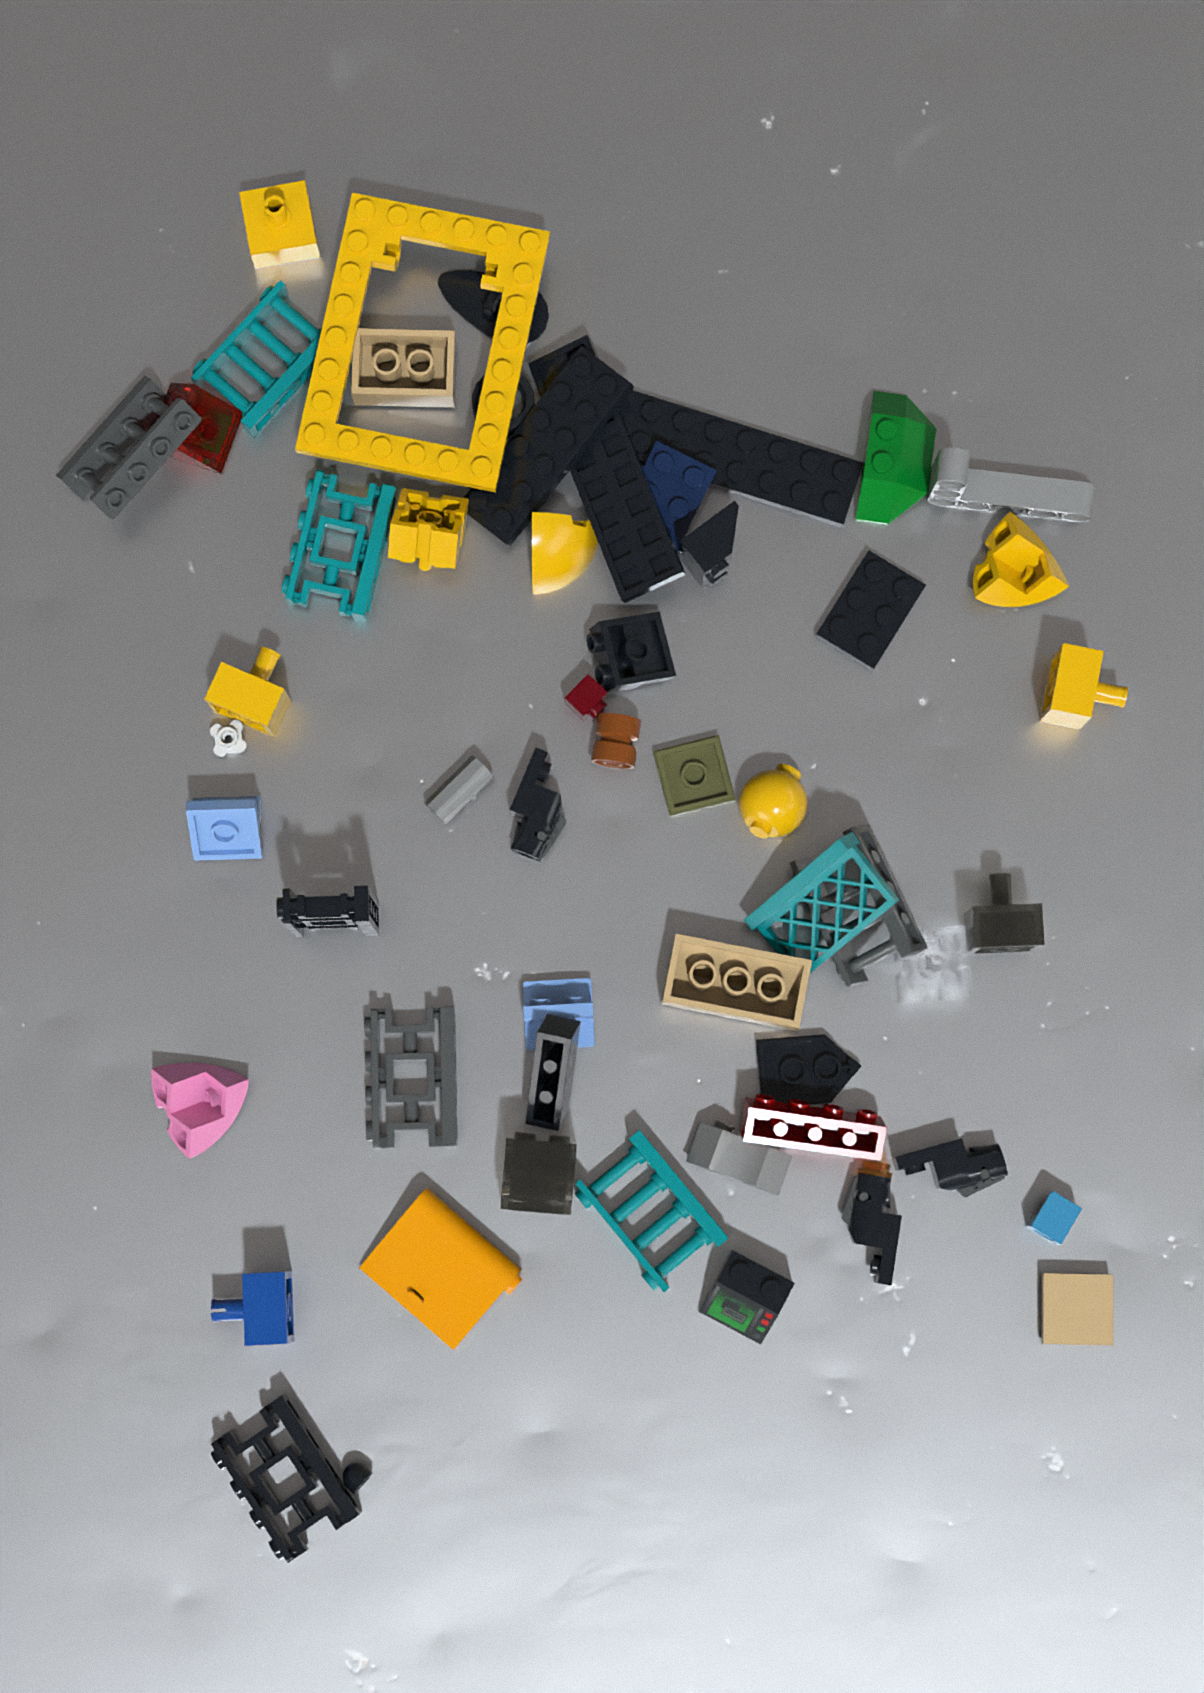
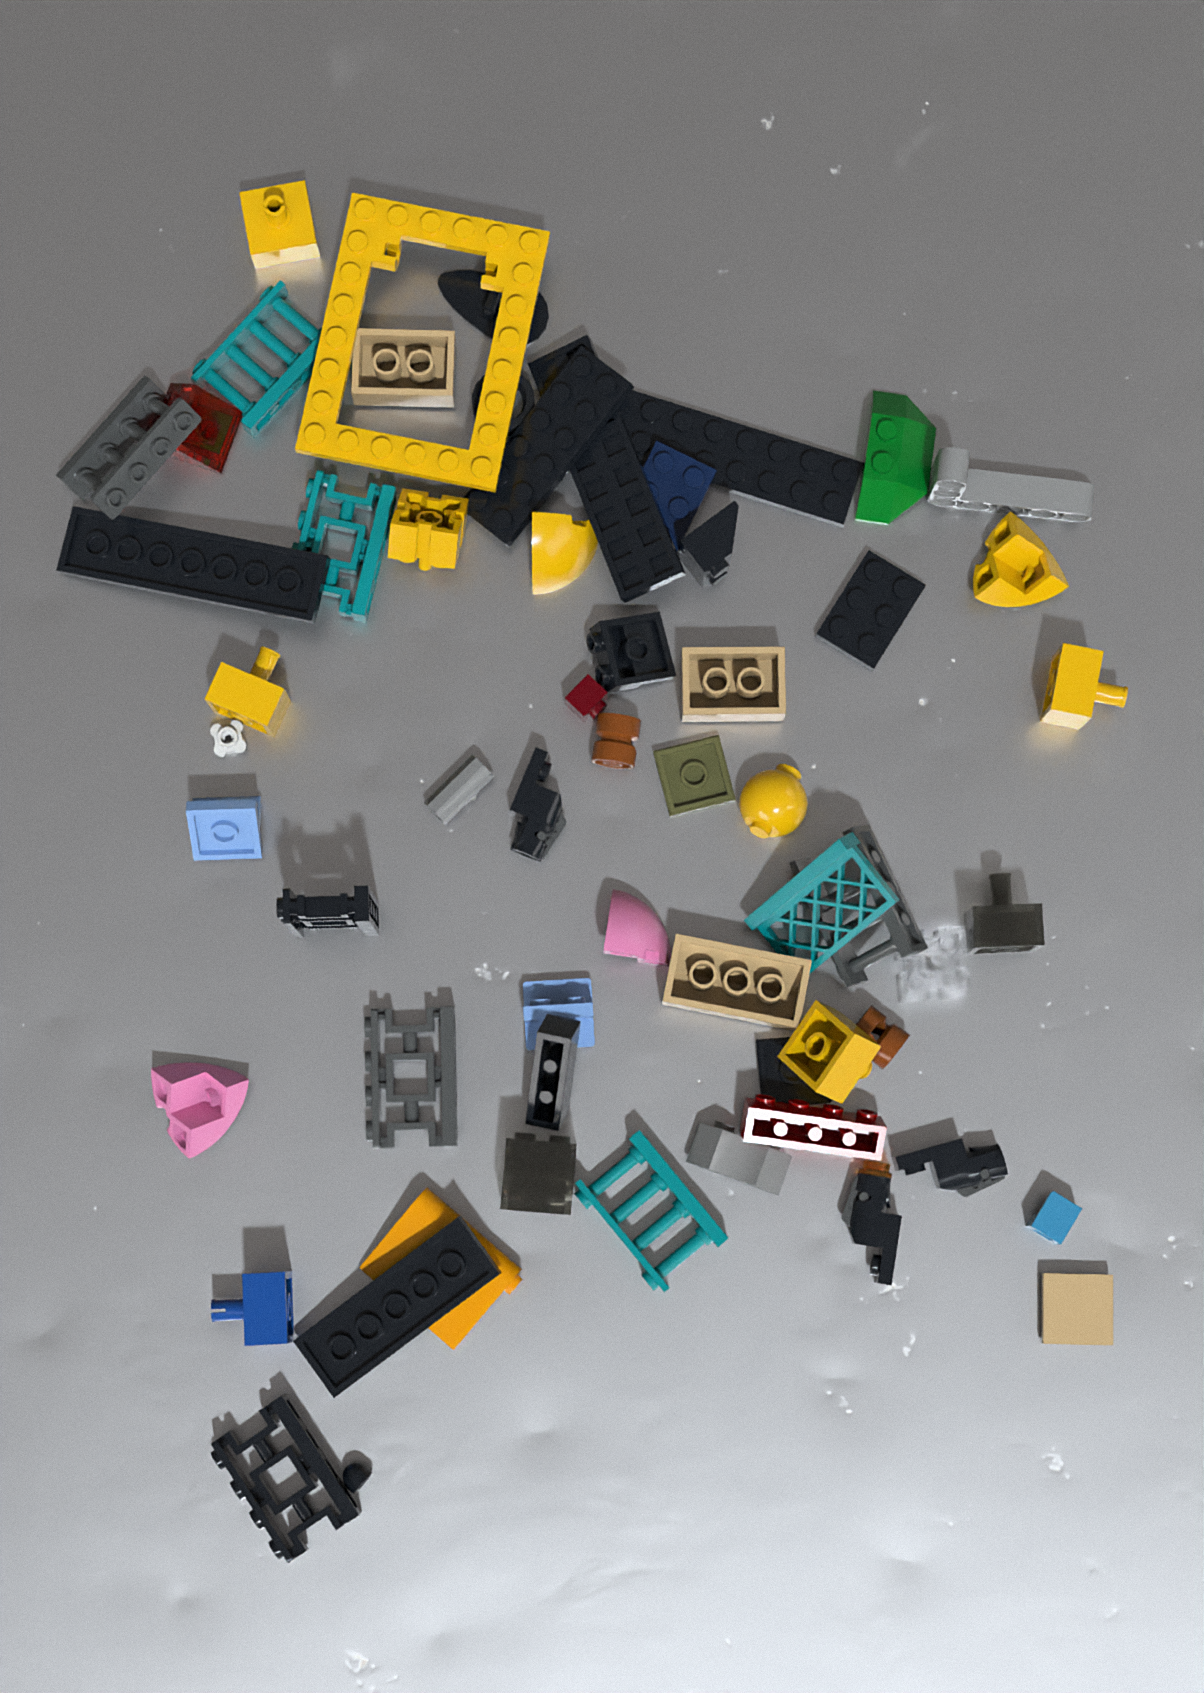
(194, 564): none -> black plate
(397, 1306): none -> black plate
(635, 931): none -> bright pink brick
(733, 684): none -> tan brick
(746, 1297): black slope -> none
(829, 1052): none -> yellow brick
(890, 1036): none -> dark orange wheel

